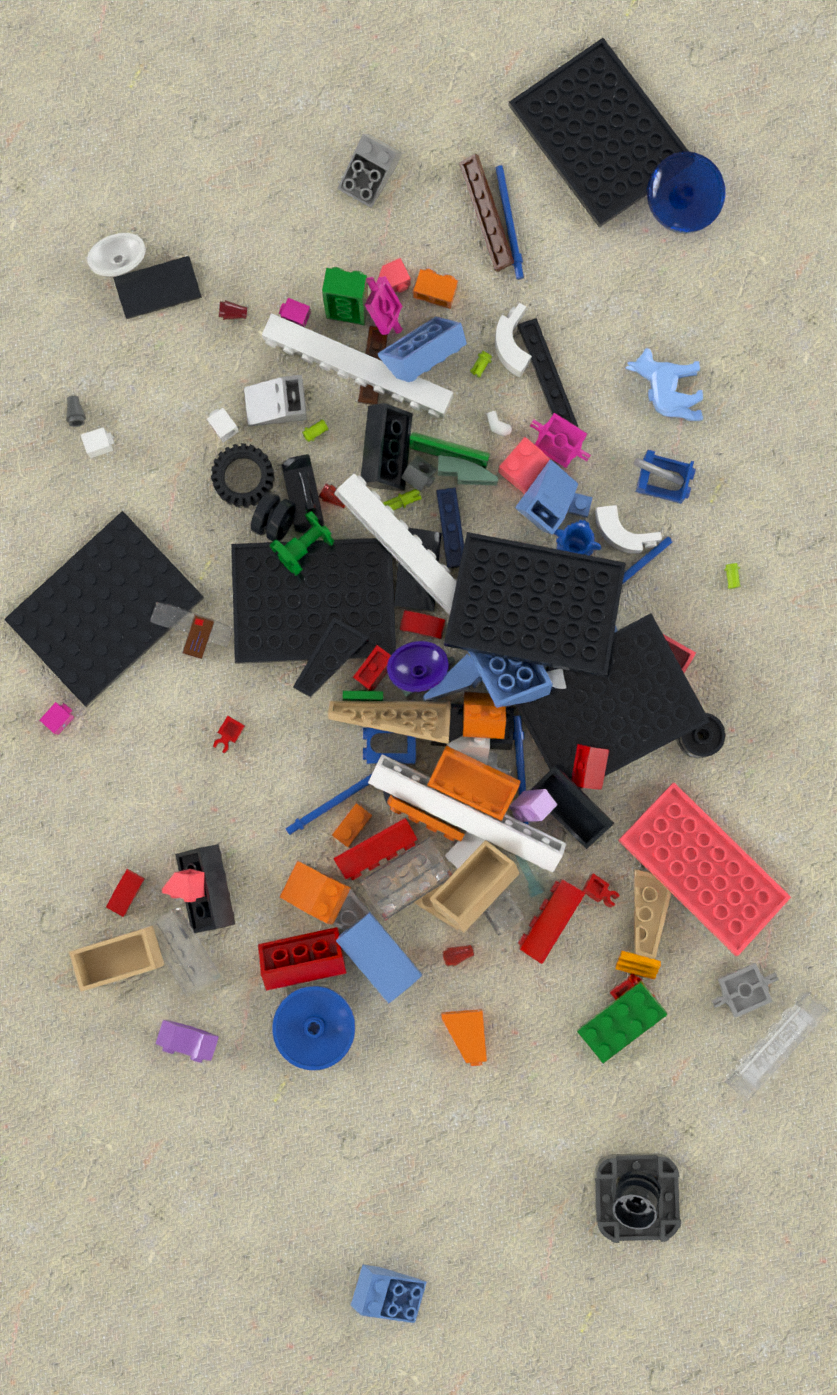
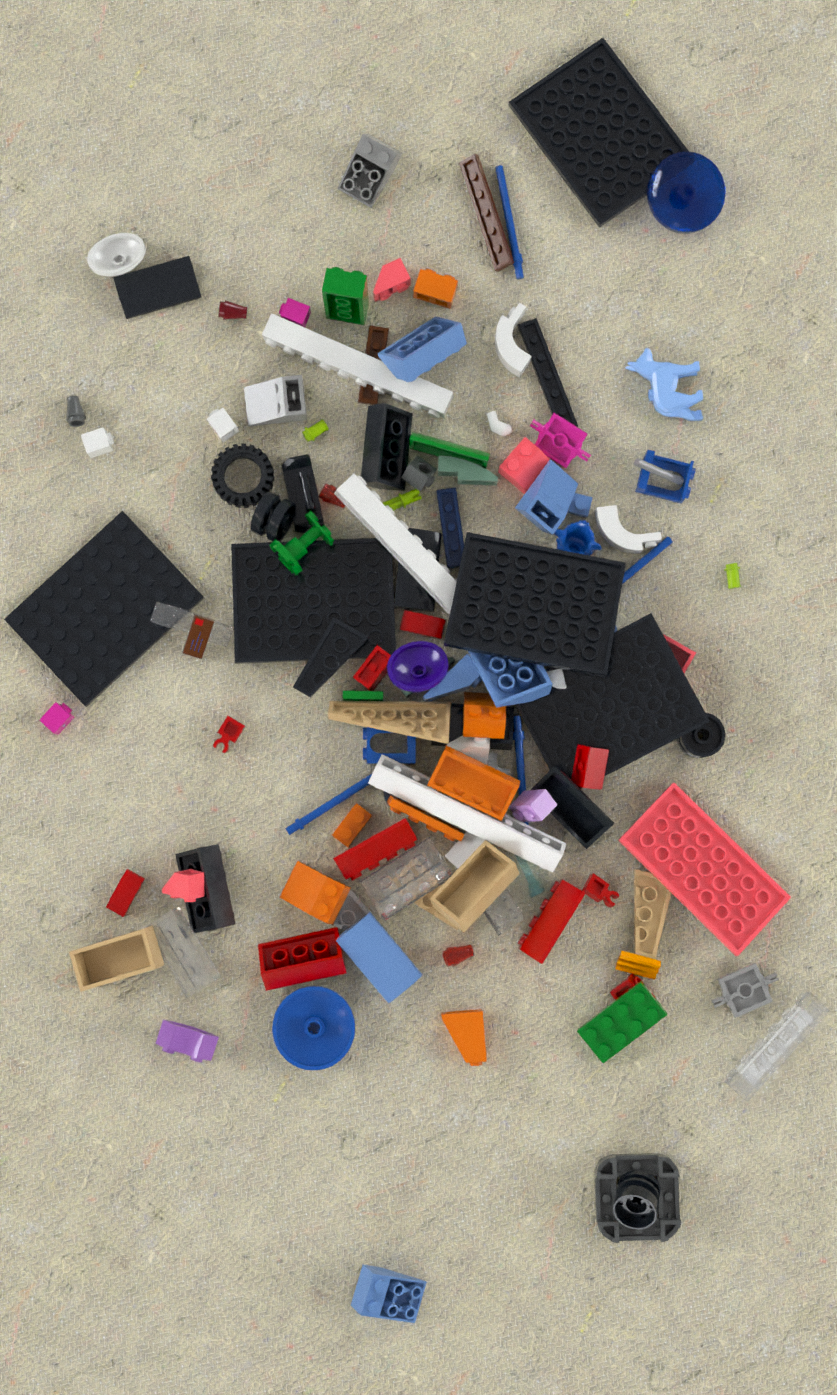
(383, 305): dark pink plate -> none
(481, 363): lime pin -> none

